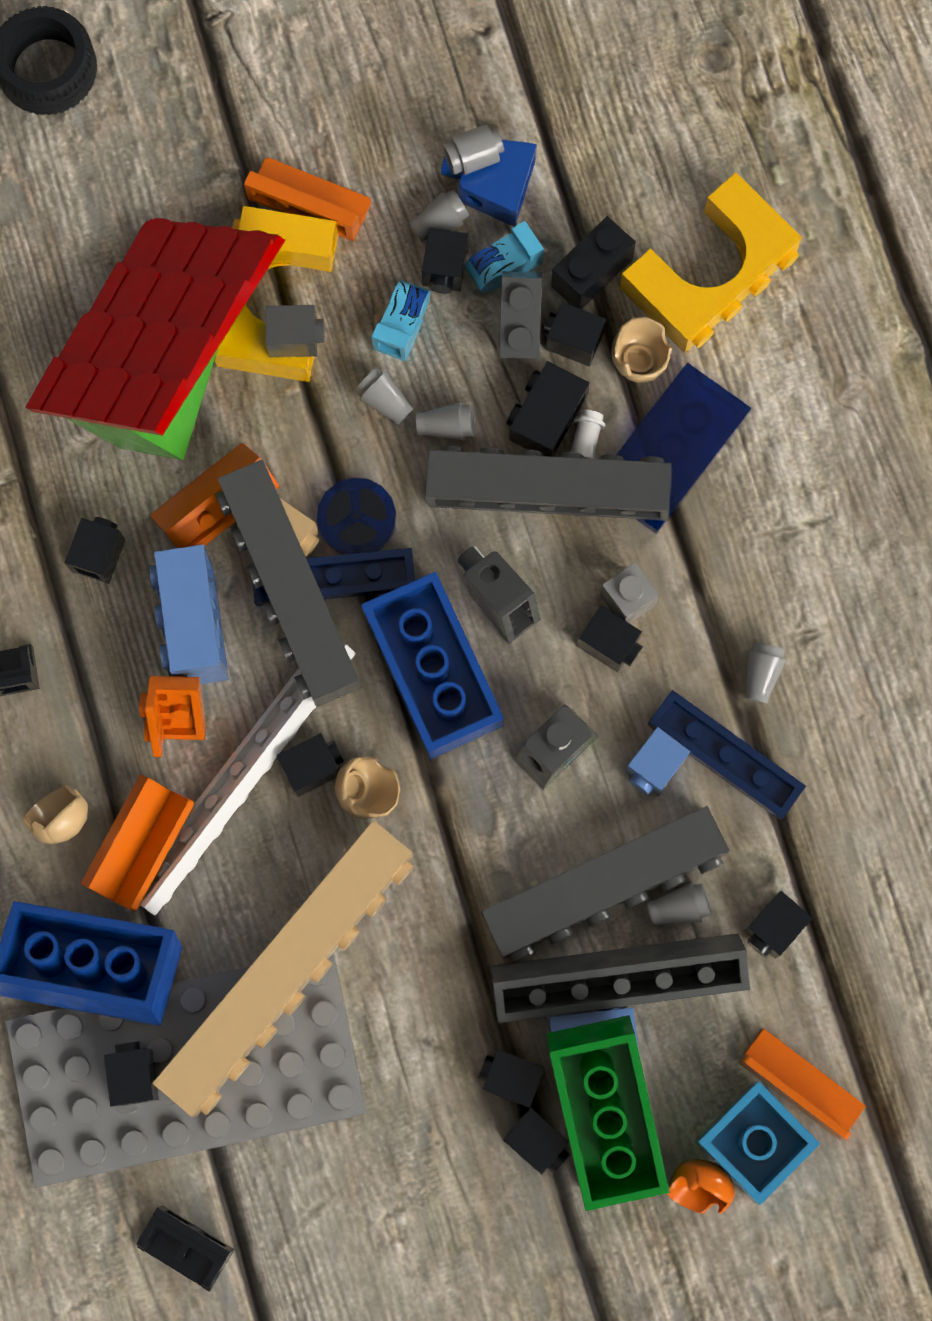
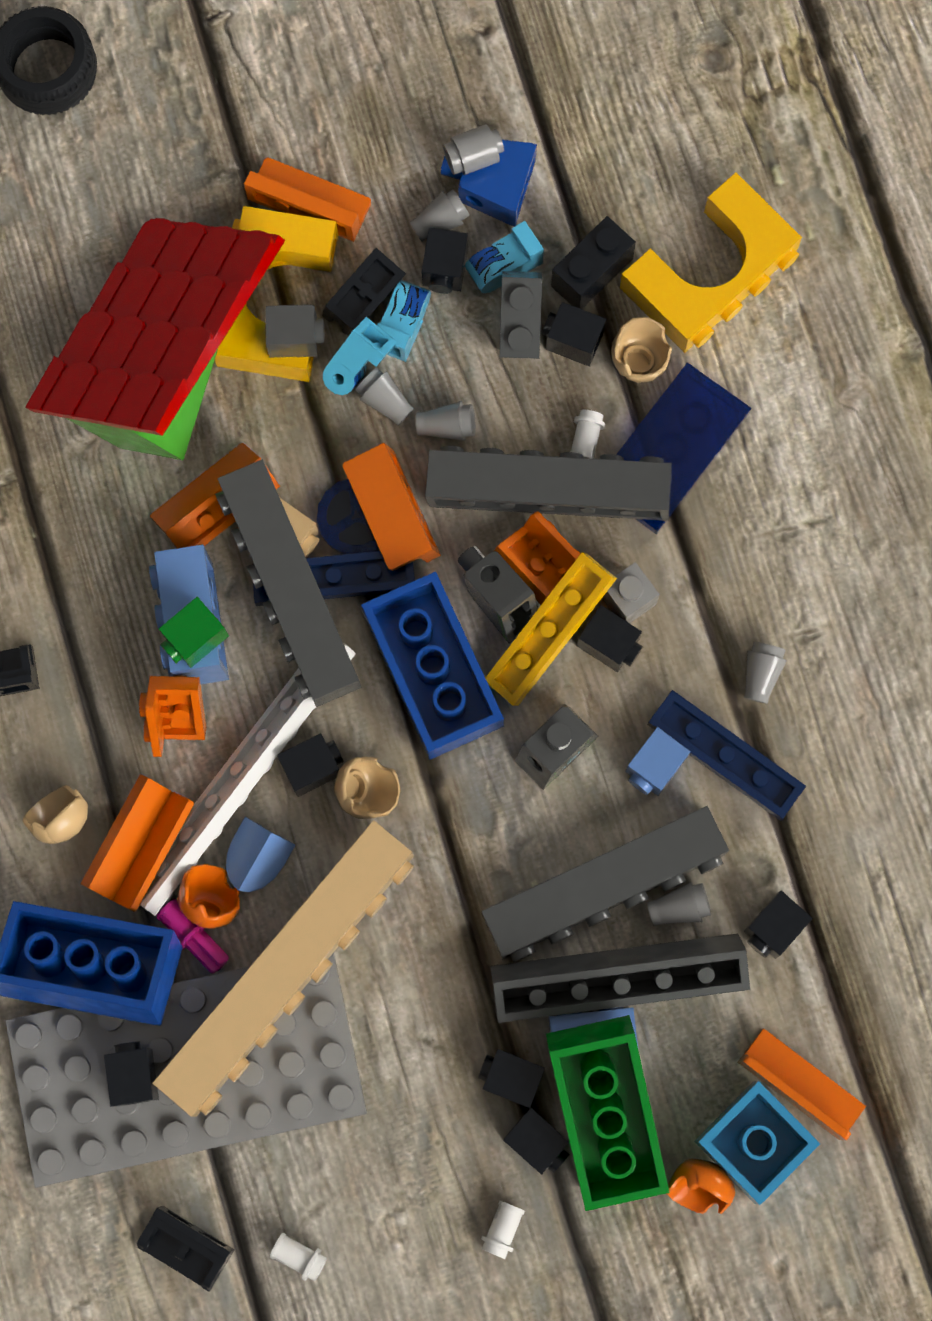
(95, 549): black brick -> none
(192, 633): none -> green brick
(193, 937): none -> dark pink axle
(207, 897): none -> orange hair
(255, 856): none -> medium blue brick
(298, 1257): none -> white pin
(348, 365): none -> medium azure leg
(363, 291): none -> black hinge
(390, 507): none -> orange panel
(502, 1230): none -> white pin
(538, 555): none -> orange bracket
(548, 409): black brick -> none
(550, 629): none -> yellow plate

